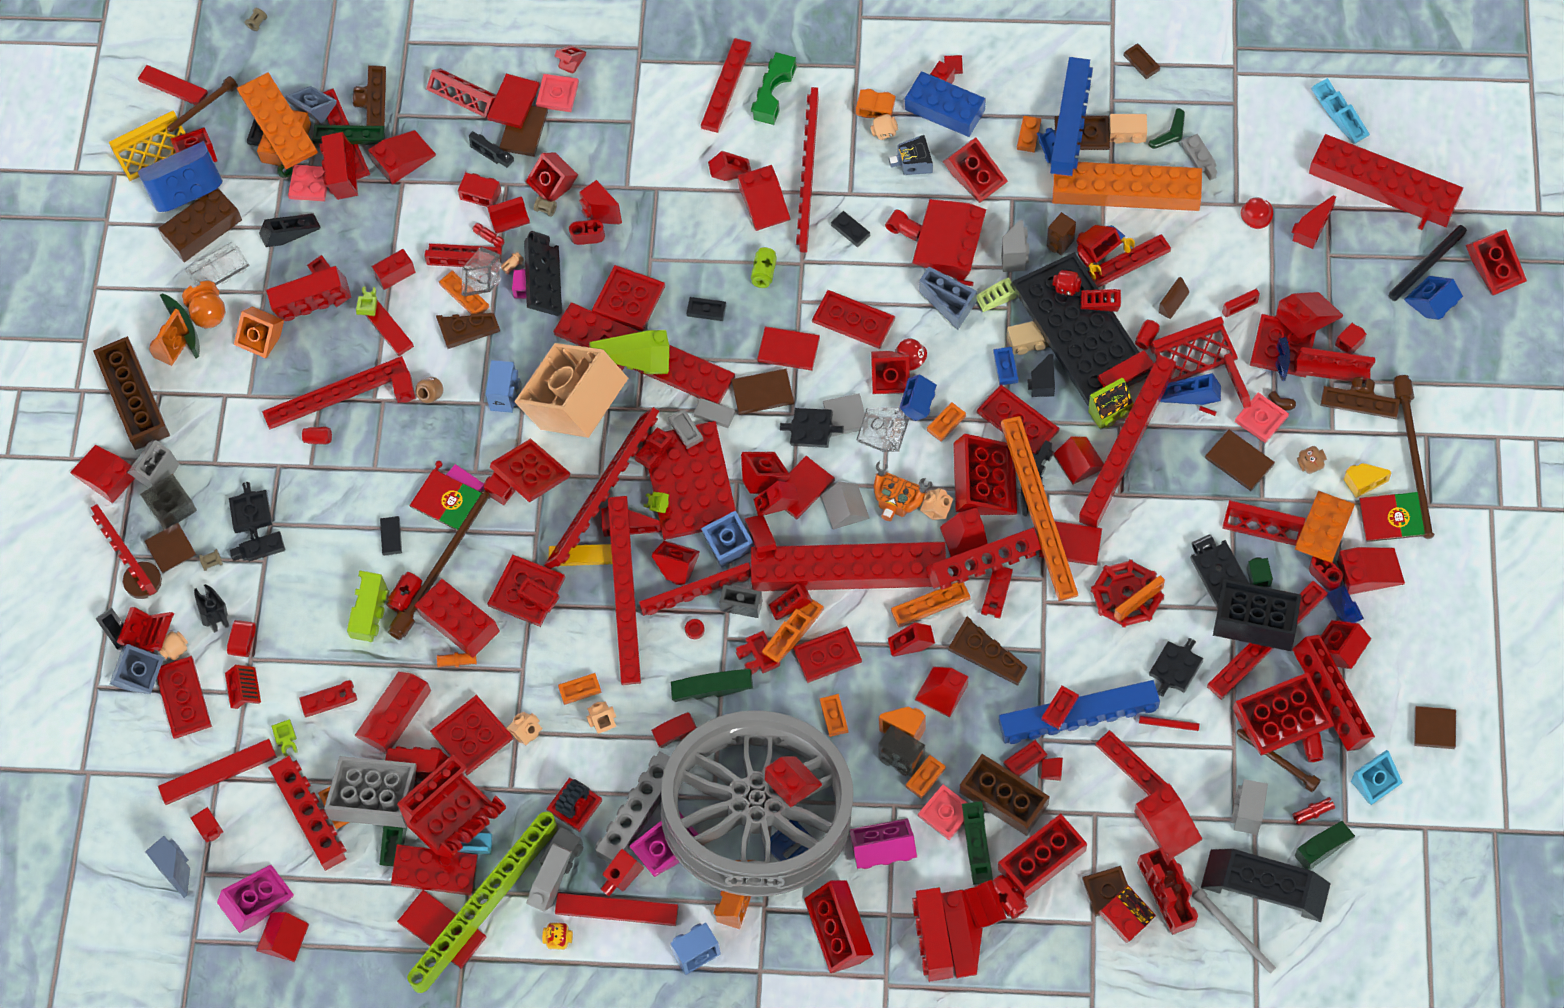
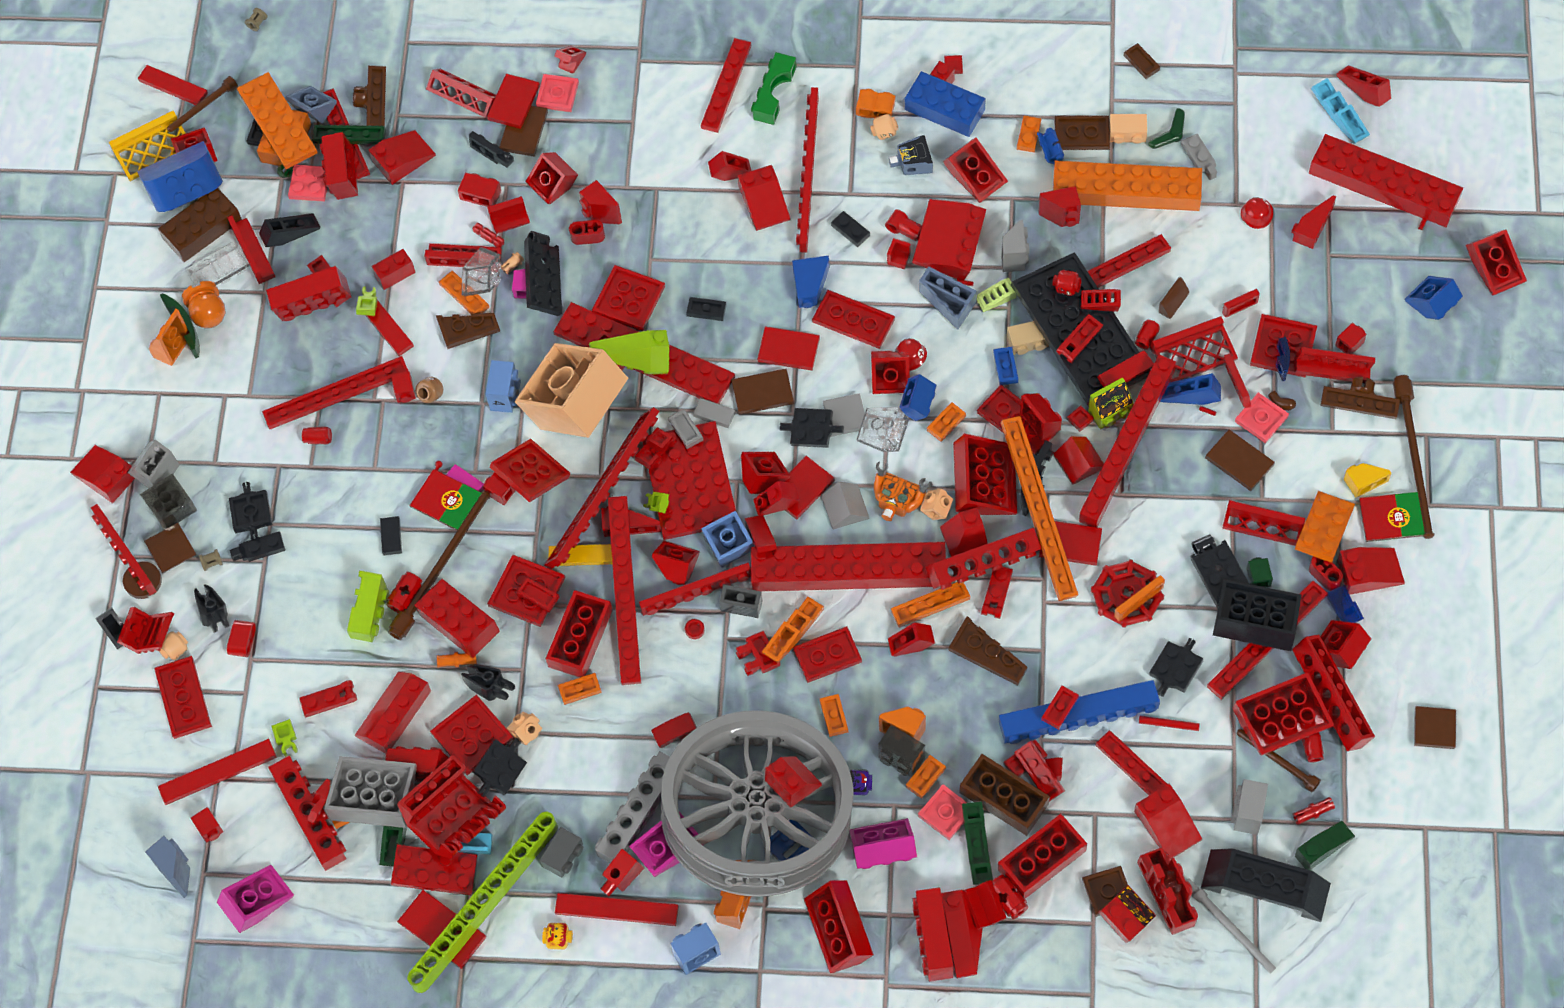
(131, 393): reddish brown brick -> none
(136, 670): sand blue slope -> none
(242, 686): red panel -> none
(252, 249): none -> red fence
(258, 331): orange slope -> none
(283, 936): red slope -> none
(319, 800): none -> red slope
(487, 682): none -> black hinge
(499, 767): none -> black plate
(545, 206): dark tan bush -> none
(549, 878): light grey slope -> none
(574, 804): plate -> none
(579, 634): none -> red brick
(601, 717): light nougat brick -> none
(711, 684): dark green slope -> none
(763, 267): lime piece -> none
(799, 602): red slope -> none
(810, 279): none -> blue slope
(861, 781): none -> dark purple head
(898, 253): none -> red panel
(943, 690): red slope -> none
(1039, 770): none -> red tile
(1040, 415): none -> red slope
(1042, 379): black slope -> none
(1061, 206): none -> red slope
(1061, 234): reddish brown brick -> none
(1070, 116): blue brick -> none
(1080, 338): none -> red plate
(1080, 418): none -> red tile
(1099, 242): red torso -> none
(1306, 313): red slope -> none
(1311, 459): medium nougat head -> none
(1366, 85): none -> red slope
(1377, 778): medium azure slope -> none
(1427, 263): black axle -> none

